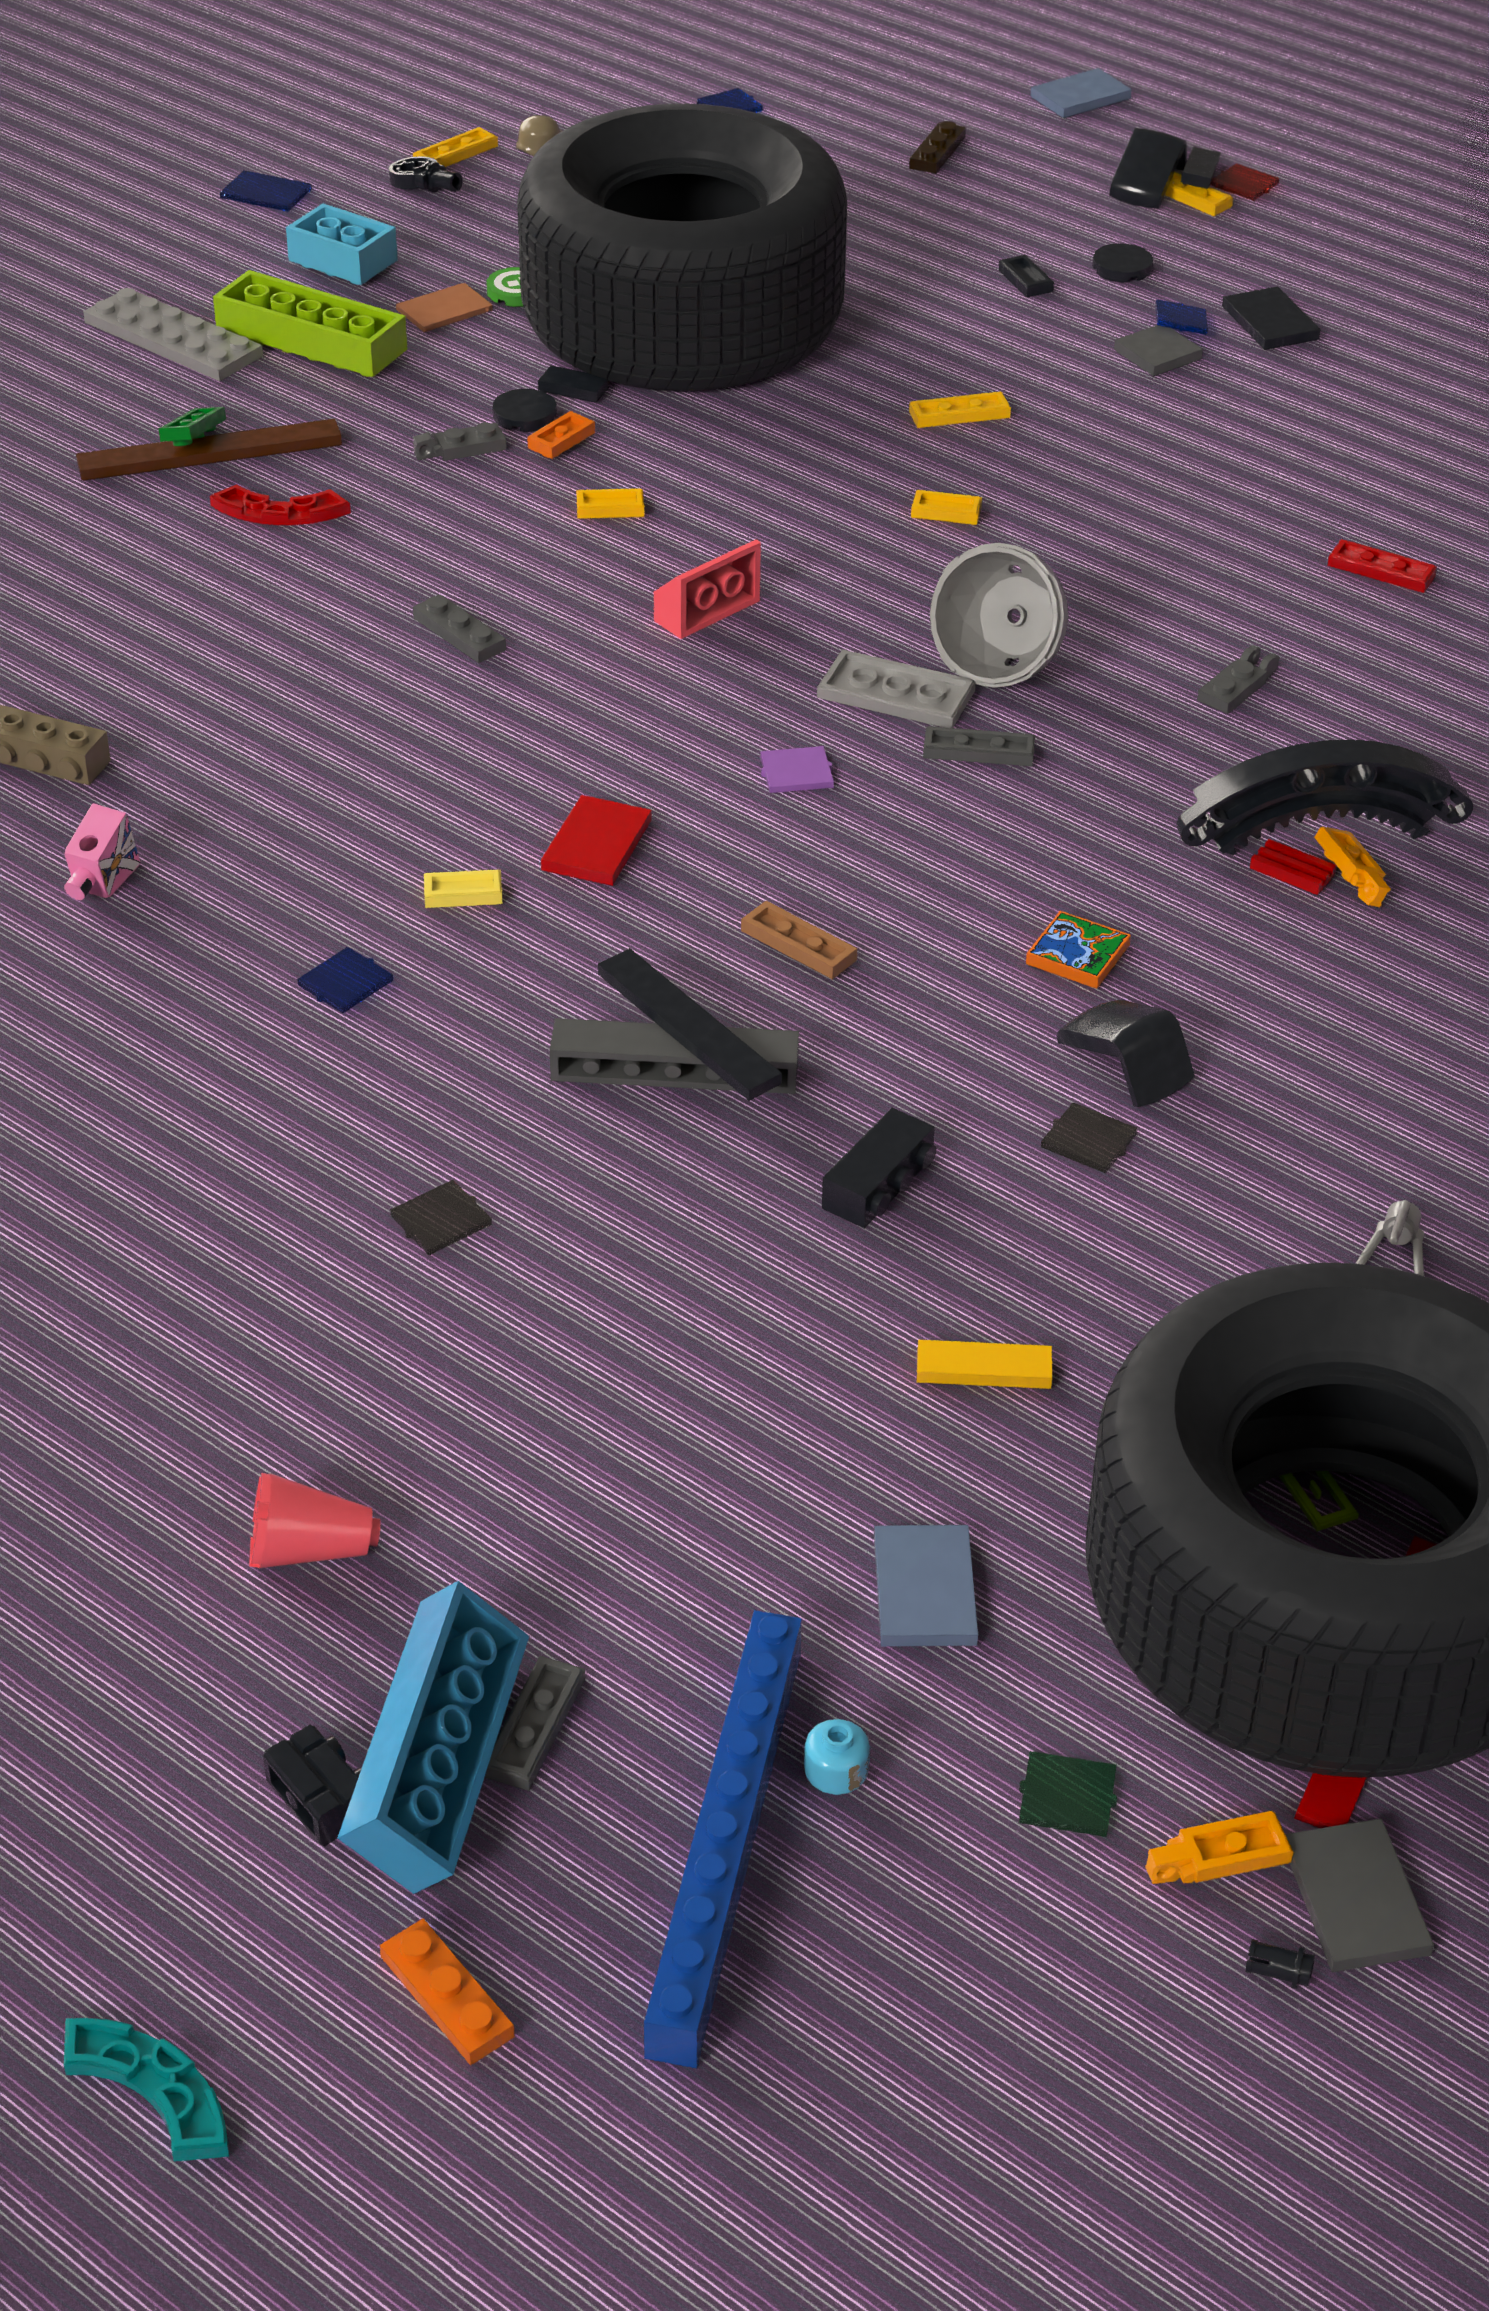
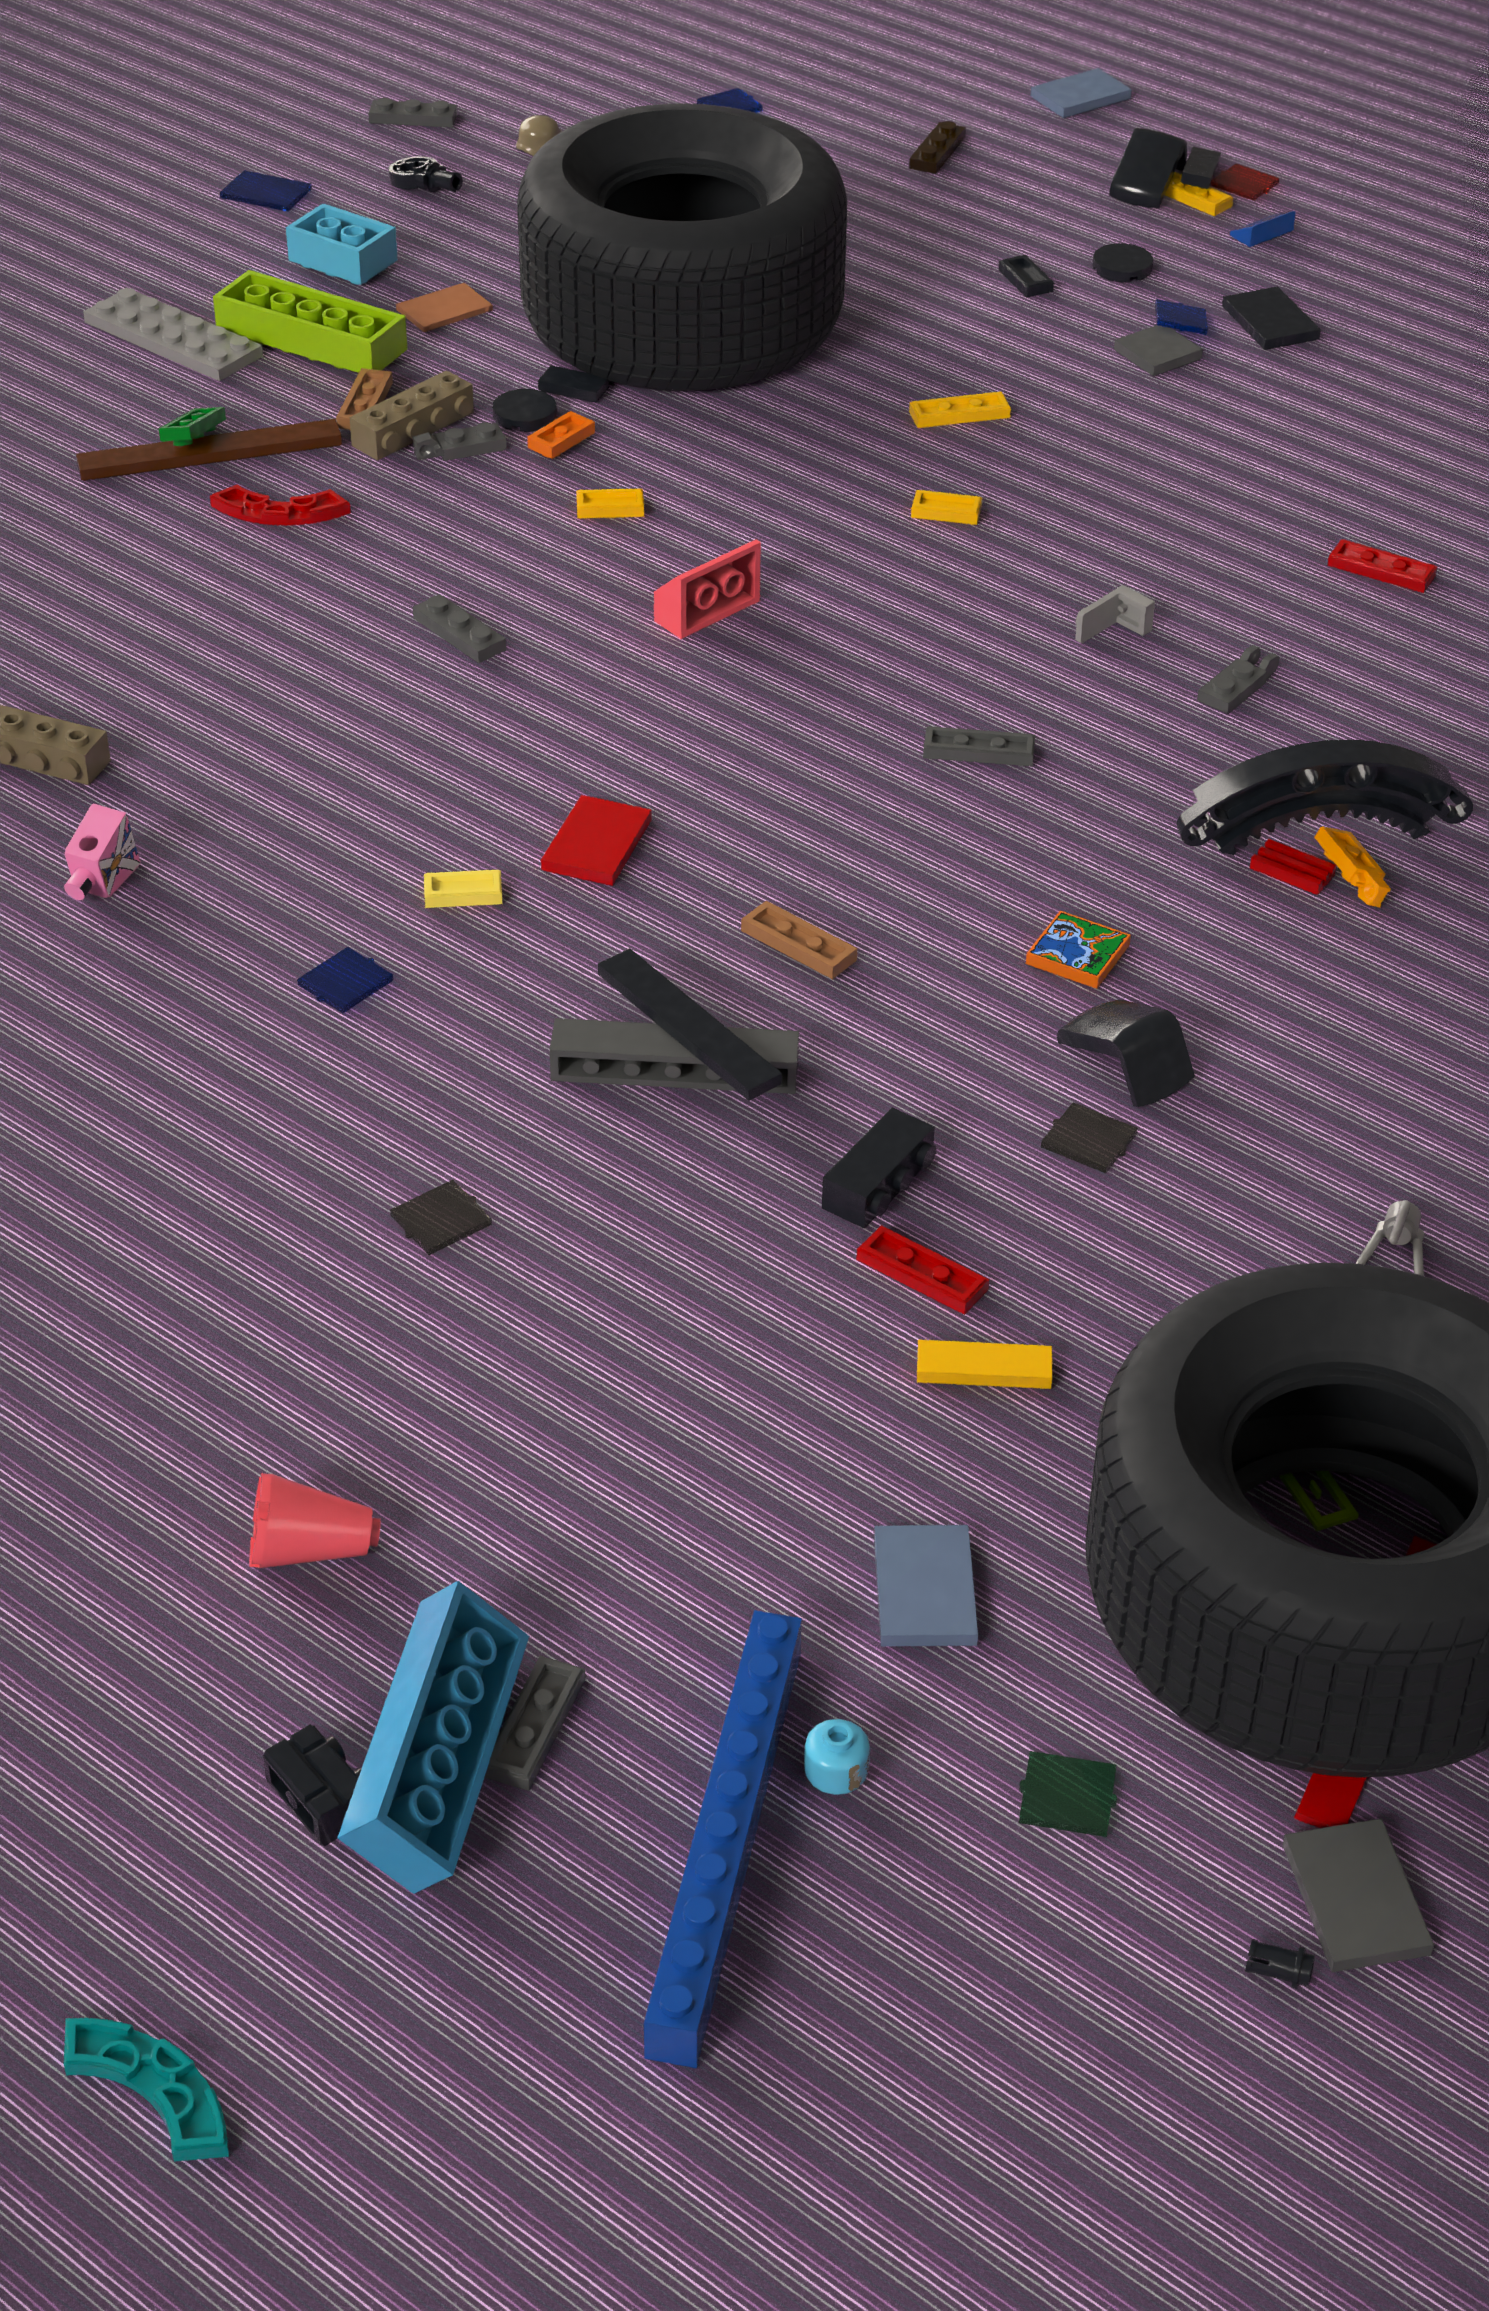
(367, 390): none -> medium nougat plate
(411, 413): none -> dark tan brick
(412, 113): none -> dark grey plate
(447, 1991): orange plate -> none
(460, 147): yellow tile -> none
(505, 286): bright green tile -> none
(796, 769): medium lavender piece -> none
(896, 689): light grey tile -> none
(922, 1269): none -> red tile
(975, 610): light grey piece -> none
(1118, 606): none -> light grey bracket
(1221, 1850): light orange hinge -> none
(1265, 229): none -> blue slope

